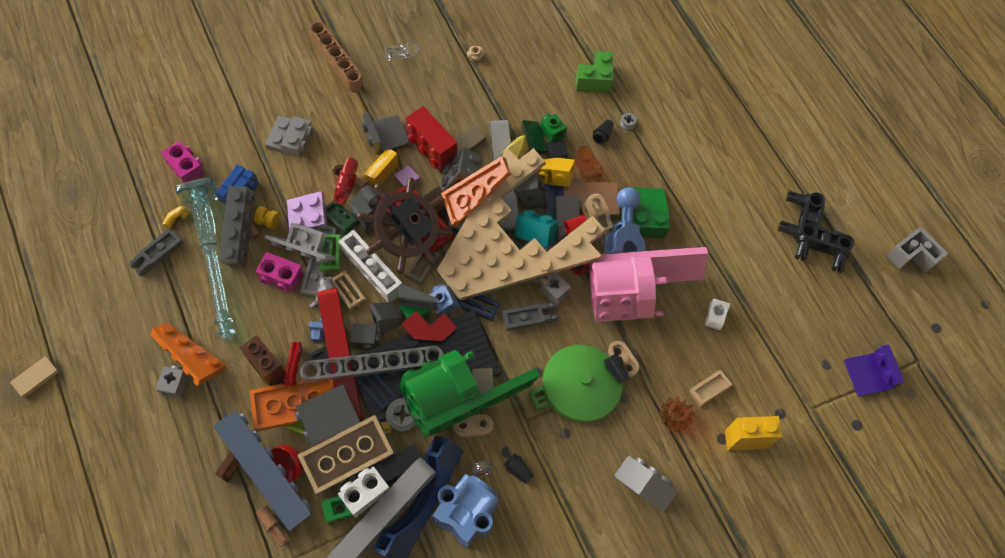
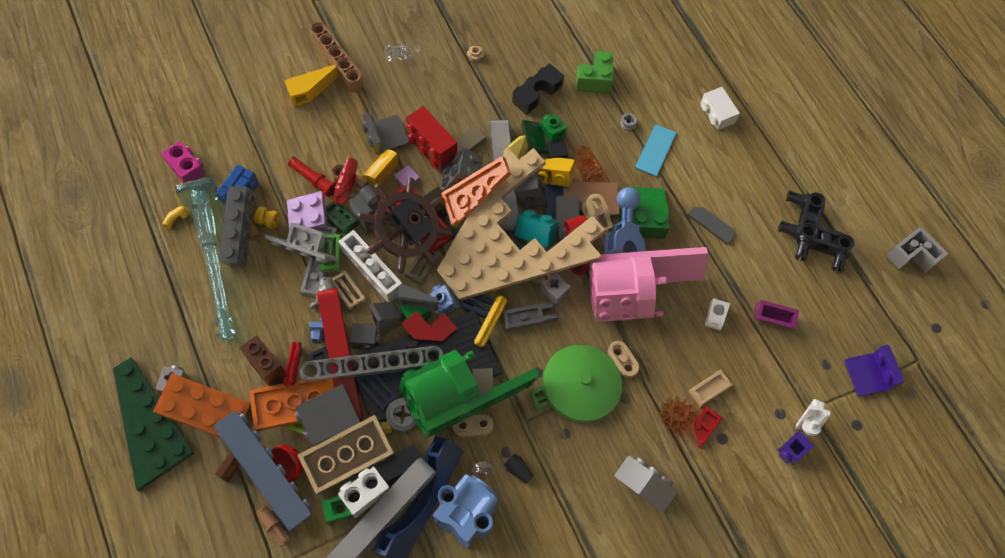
(34, 377): tan tile -> none
(152, 440): none -> dark green wing
(156, 252): dark grey hinge -> none
(191, 356): orange wing -> none
(196, 404): none -> orange plate
(281, 269): dark pink brick -> none
(289, 135): light grey plate -> none
(309, 85): none -> yellow slope
(318, 180): none -> red pin
(490, 321): none -> yellow axle
(546, 79): none -> black arch
(602, 133): black cone -> none
(617, 368): black cone -> none
(655, 150): none -> medium azure piece
(705, 425): none -> red tile
(712, 224): none -> dark grey piece
(719, 108): none -> white brick
(753, 433): yellow brick -> none
(776, 314): none -> magenta brick
(799, 444): none -> dark purple brick
(813, 418): none -> white hips

